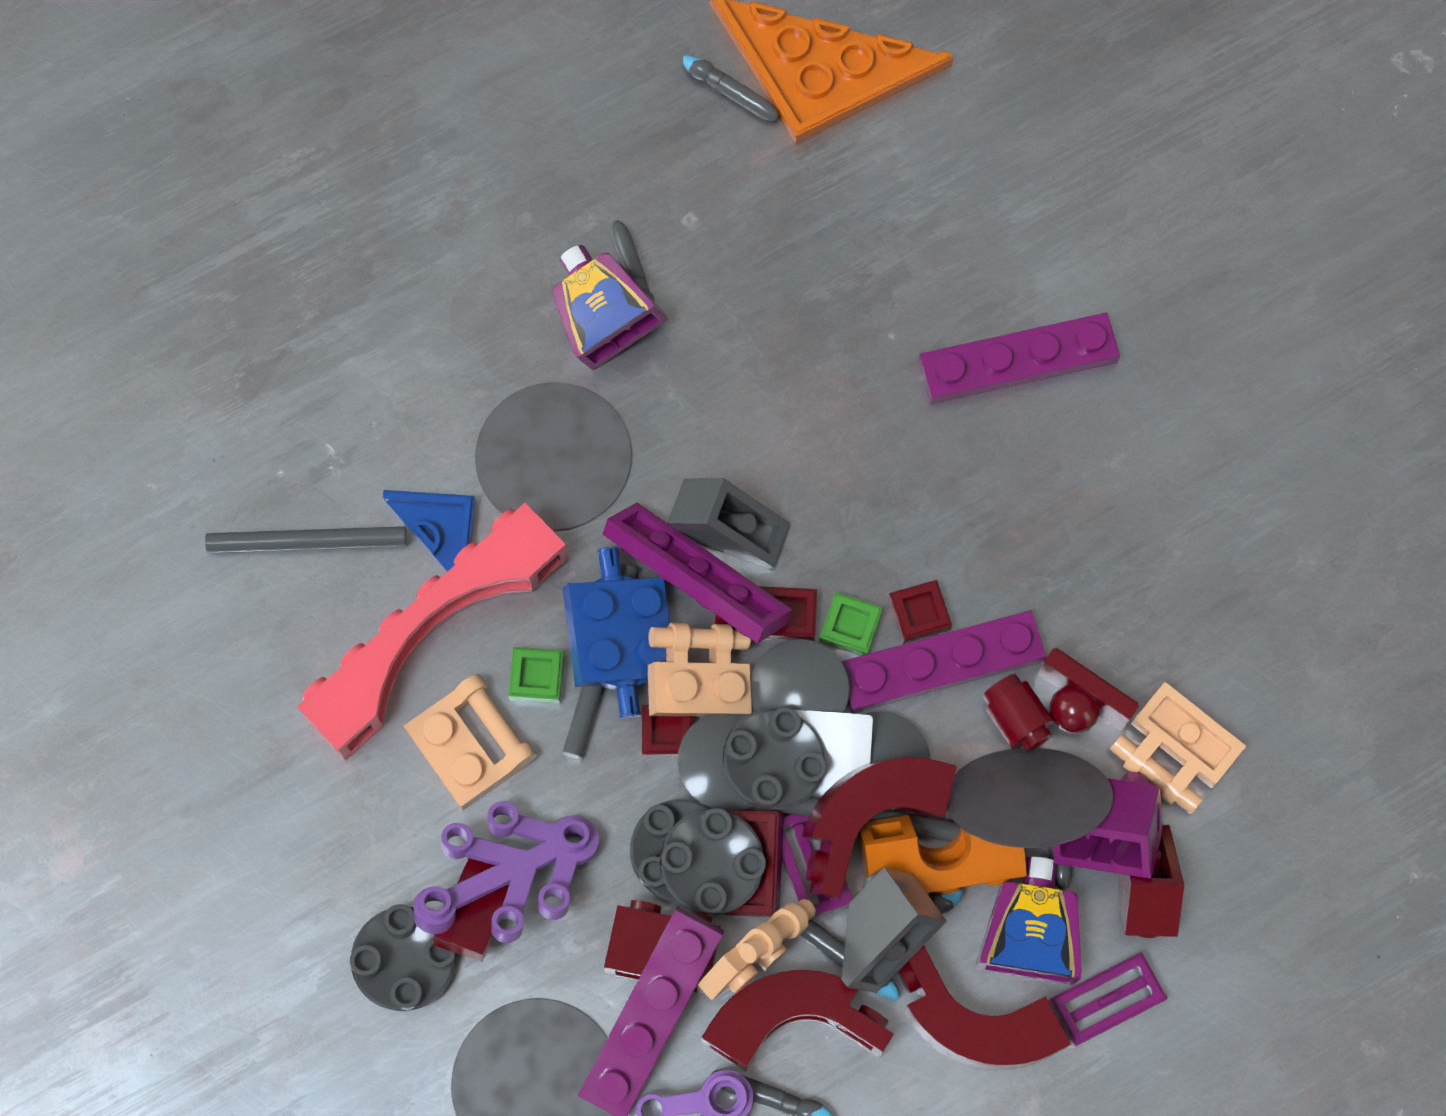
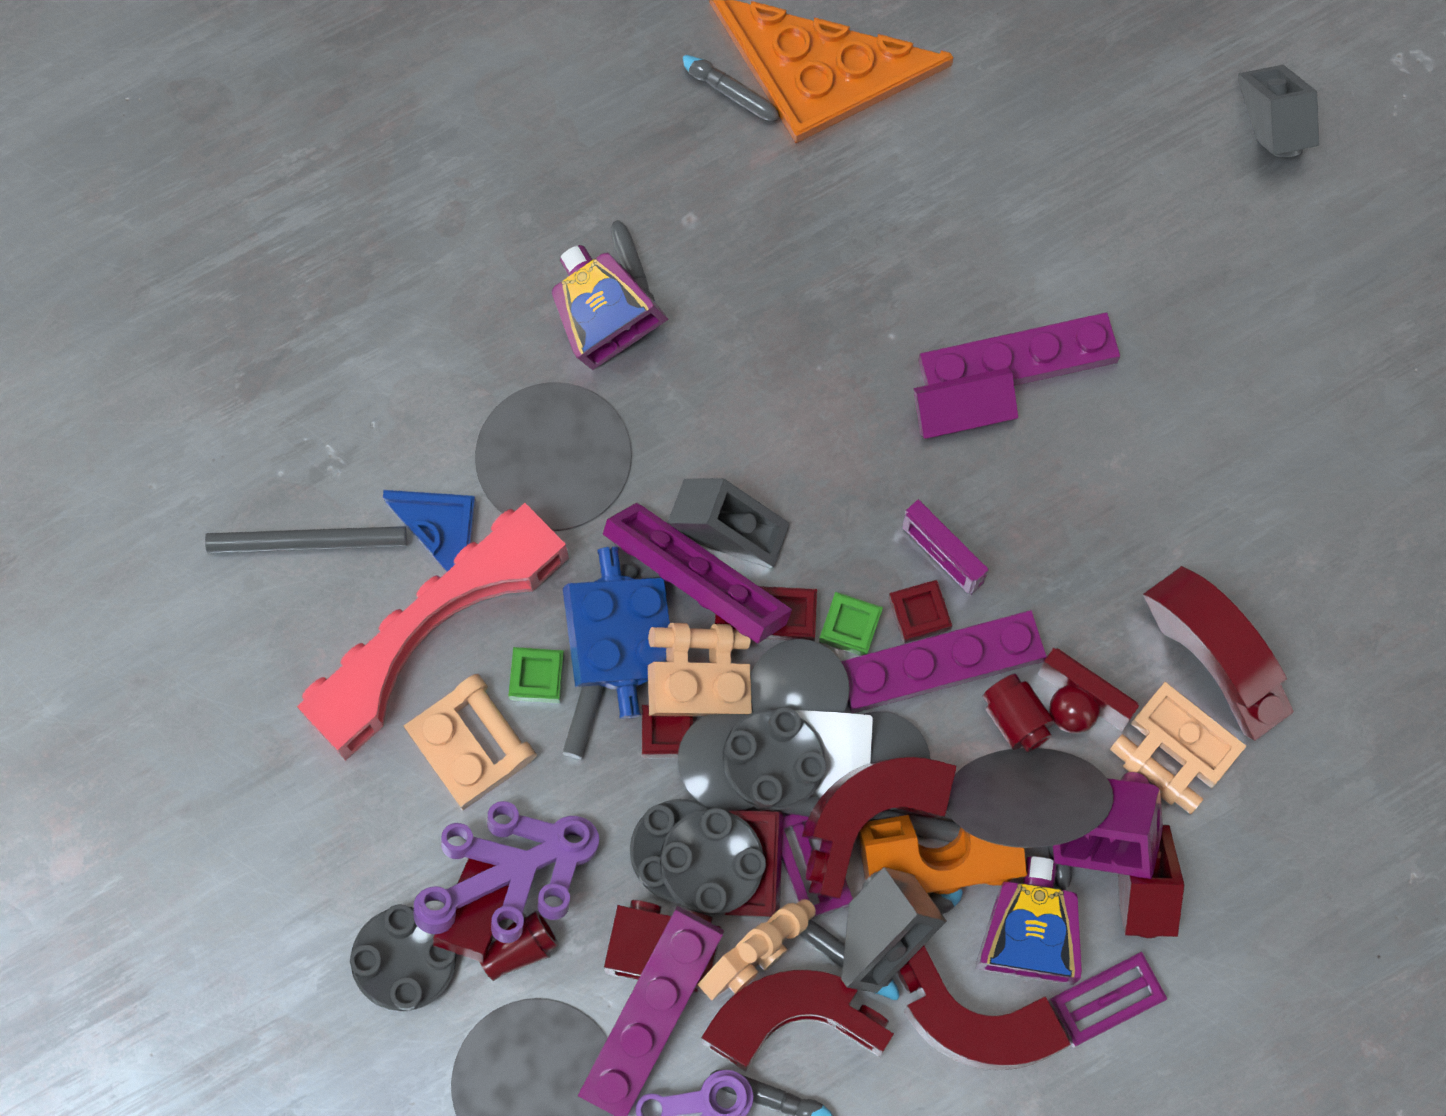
(530, 948): none -> dark red cone
(944, 547): none -> magenta tile
(966, 403): none -> magenta tile
(1227, 645): none -> dark red arch
(1281, 110): none -> dark grey slope

